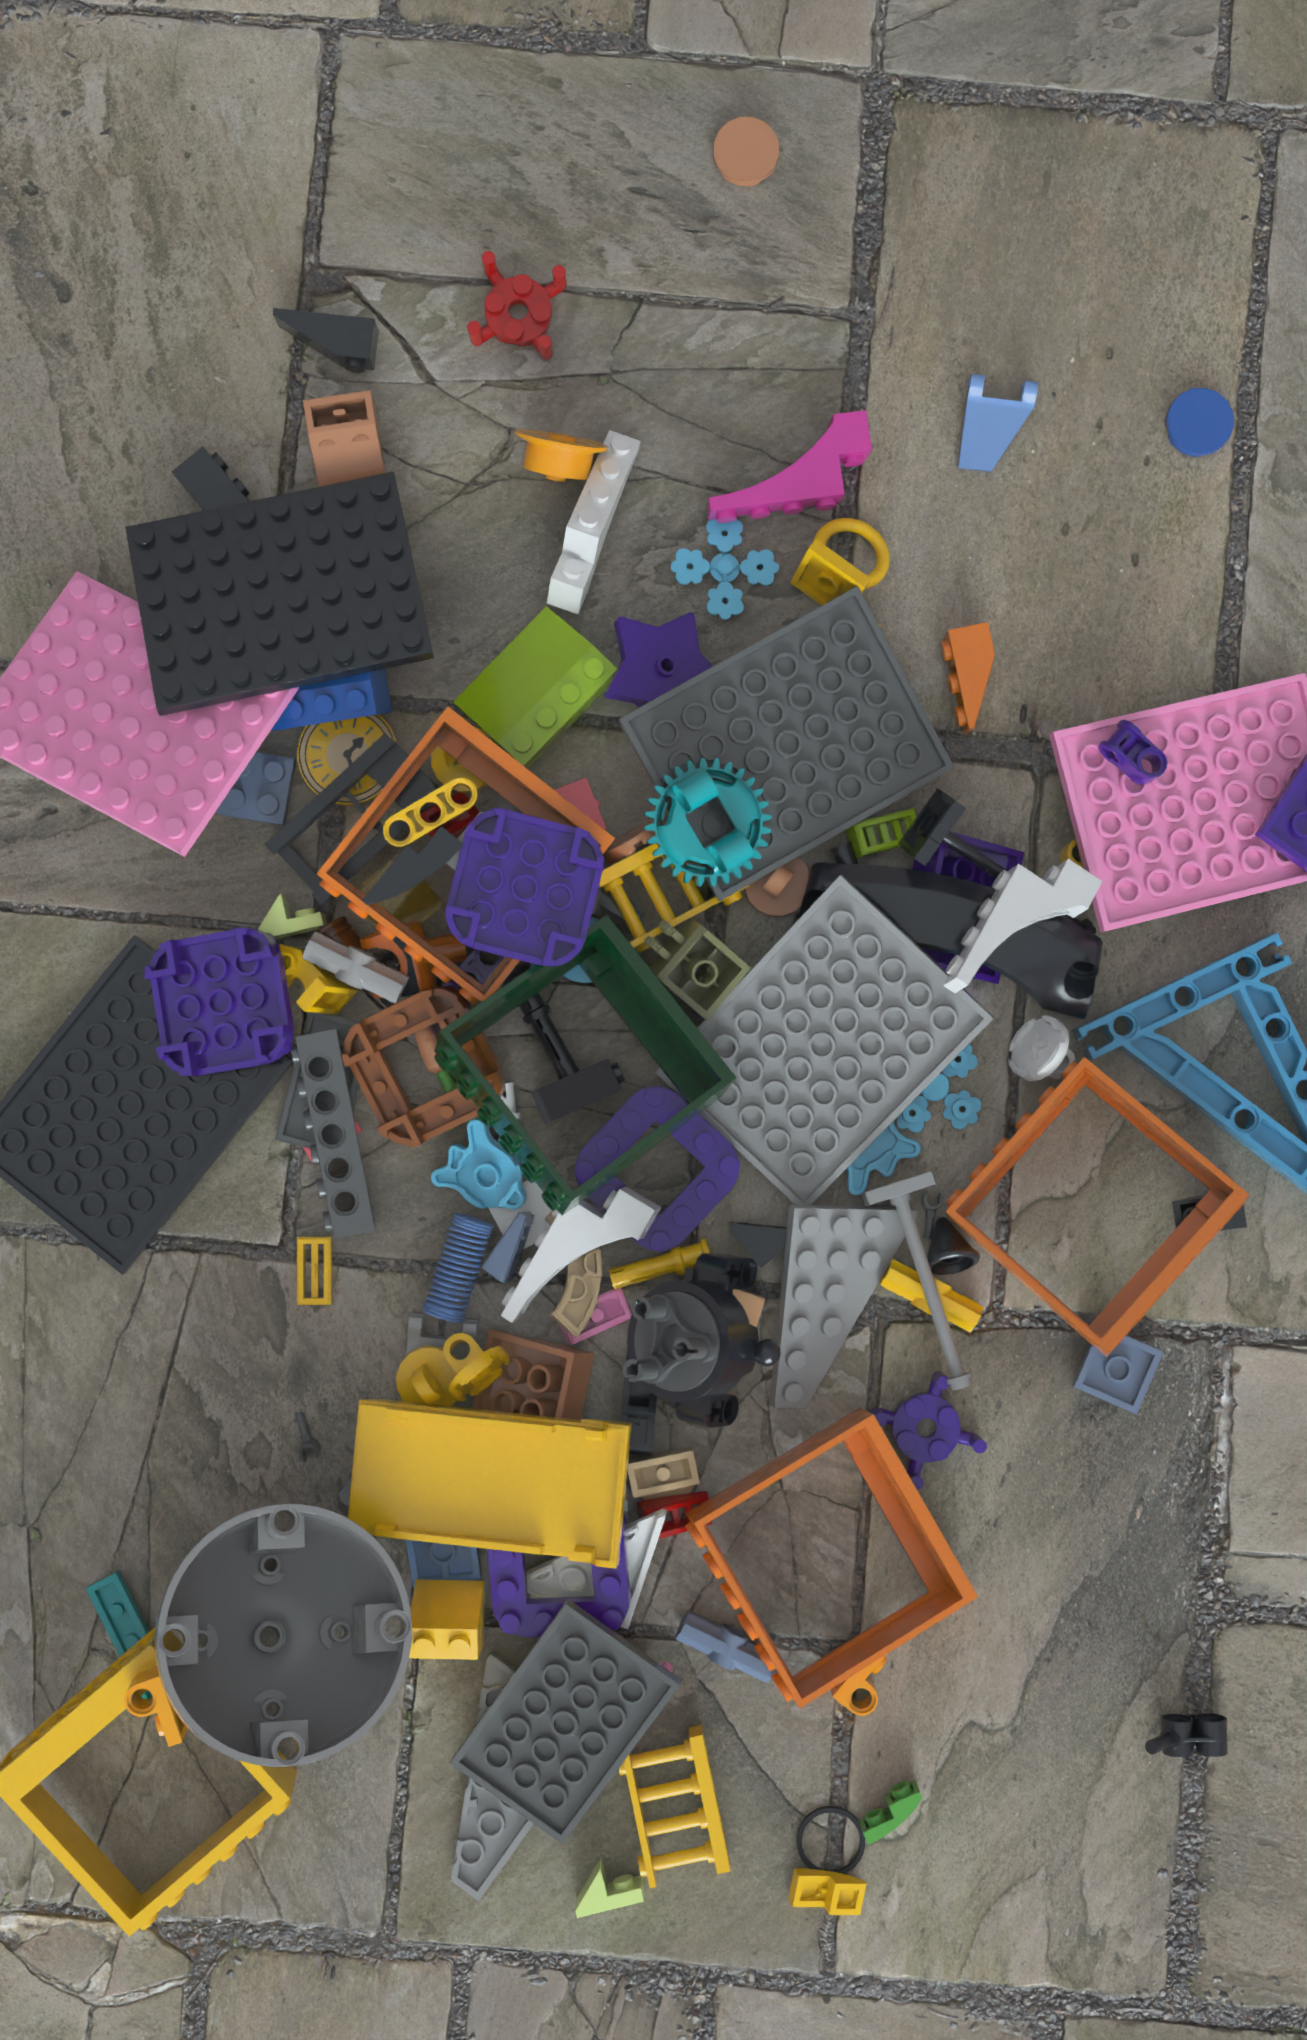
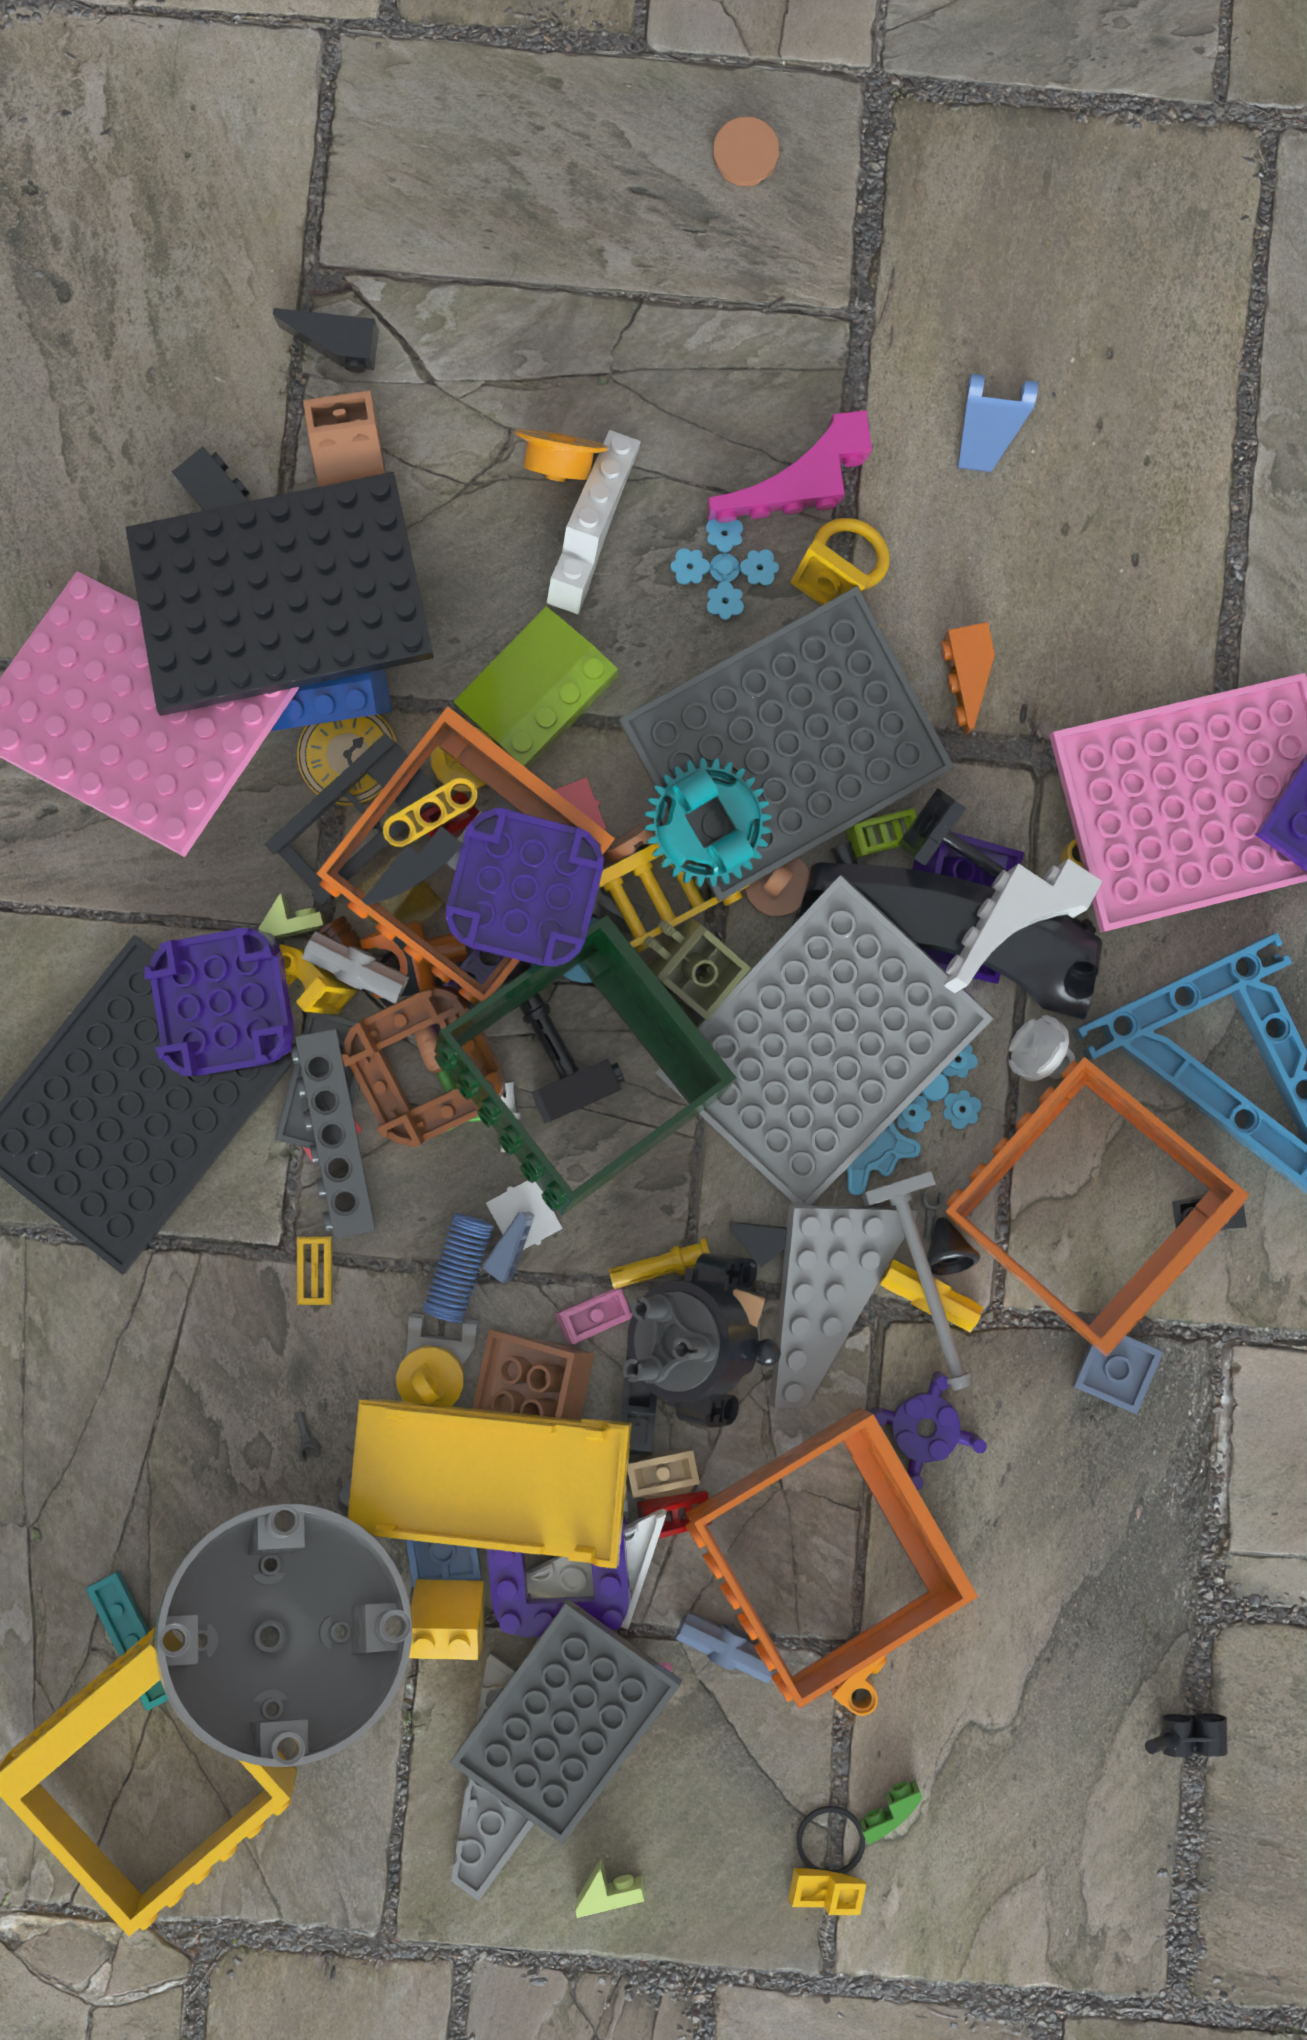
(167, 1720): light orange plate -> none
(261, 790): sand blue plate -> none
(476, 1370): yellow tile -> none
(482, 1171): medium azure tile -> none
(515, 291): red plate -> none
(574, 1235): white arch -> none
(580, 1290): tan tile -> none
(655, 658): dark purple plate -> none
(696, 1136): dark purple plate -> none
(707, 1816): yellow fence -> none
(1132, 751): dark purple piece -> none
(1199, 422): blue tile -> none

